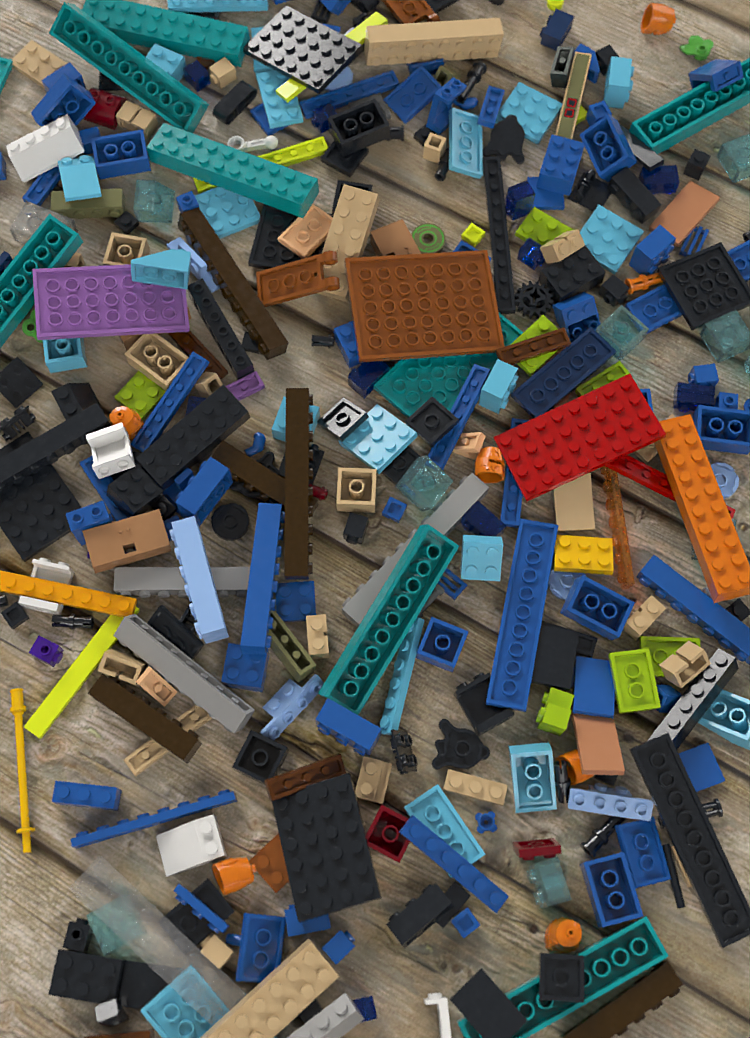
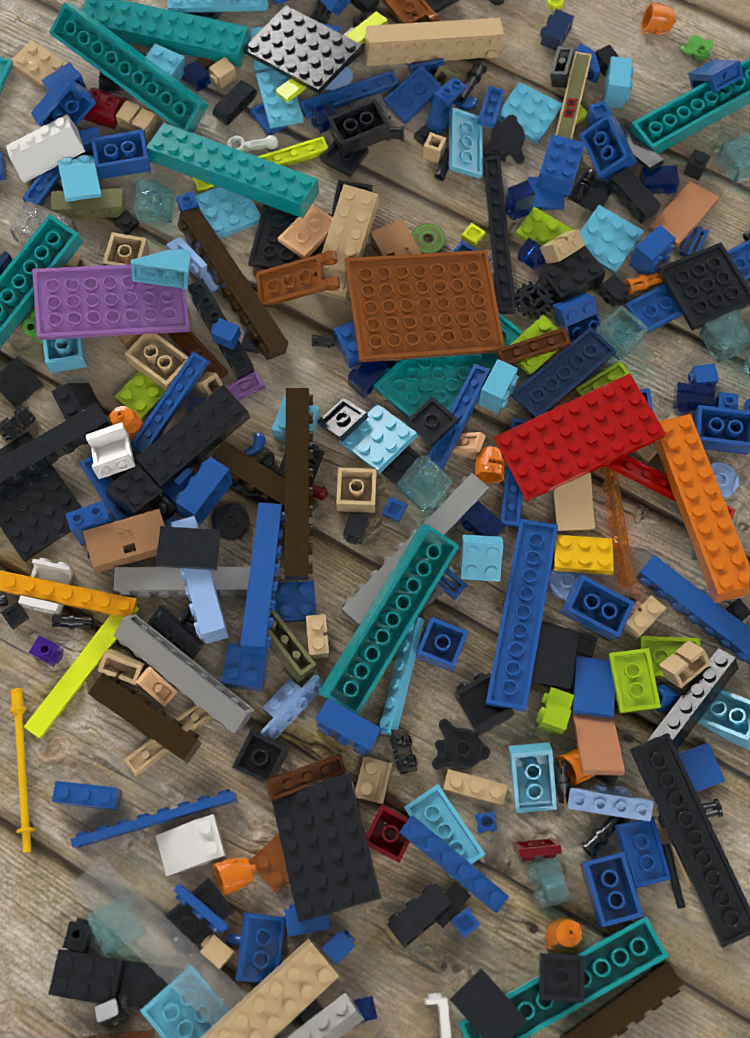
(188, 548): none -> black tile
(225, 333): none -> blue brick

